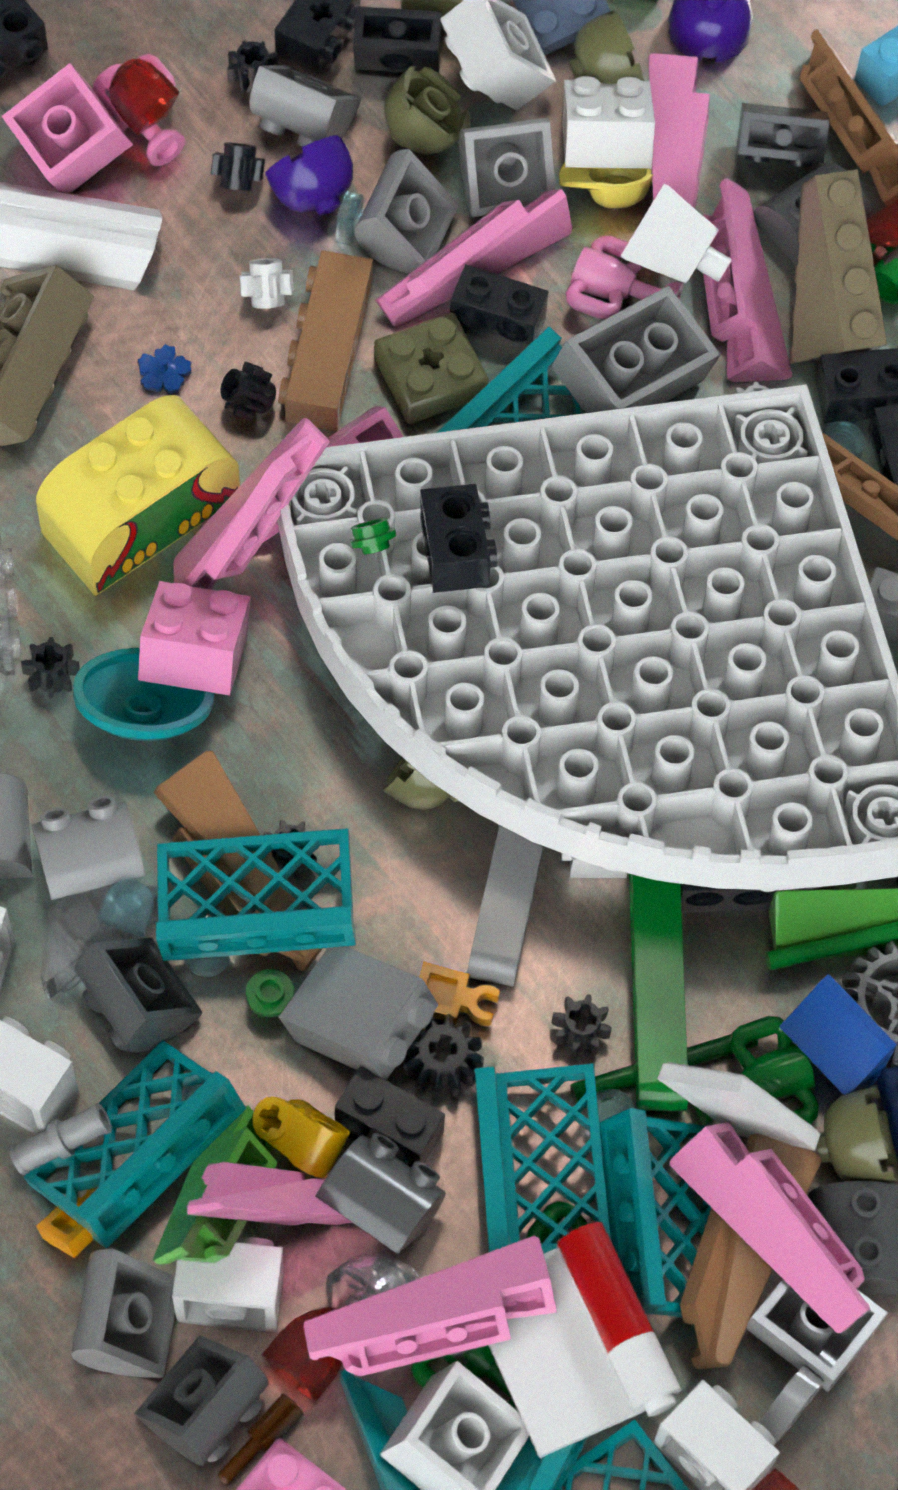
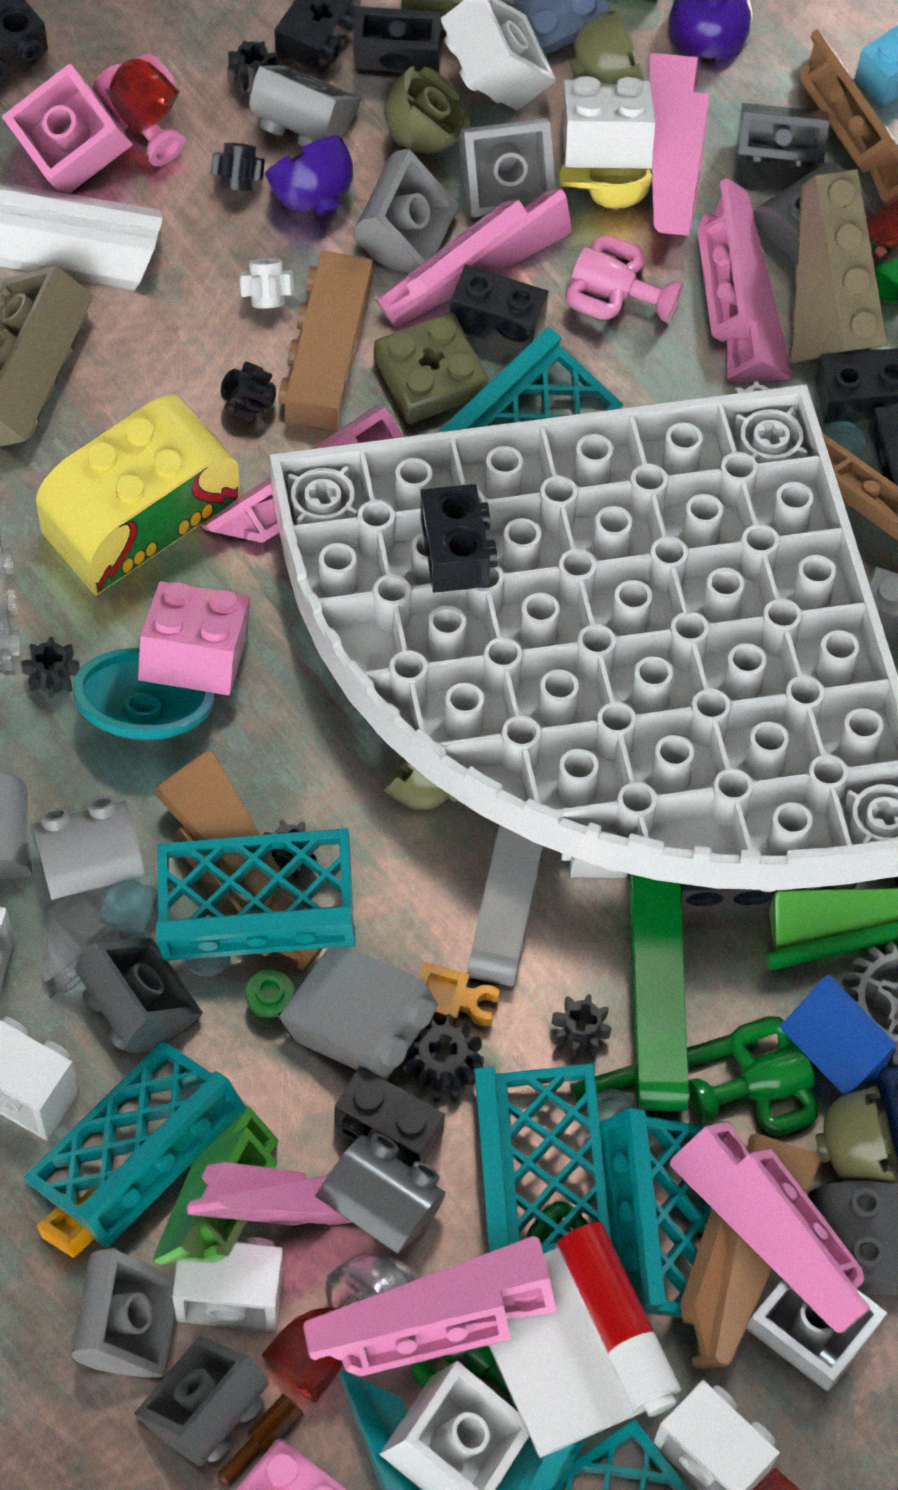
(60, 1139): light grey pin -> none
(164, 370): blue plant -> none
(246, 518): bright pink wedge -> none
(300, 1133): yellow piece -> none
(348, 217): clear light blue tile -> none
(372, 535): green plate -> none
(637, 356): light grey brick -> none
(675, 240): white torso -> none
(739, 1102): white tile -> none
(791, 1402): light grey beam -> none

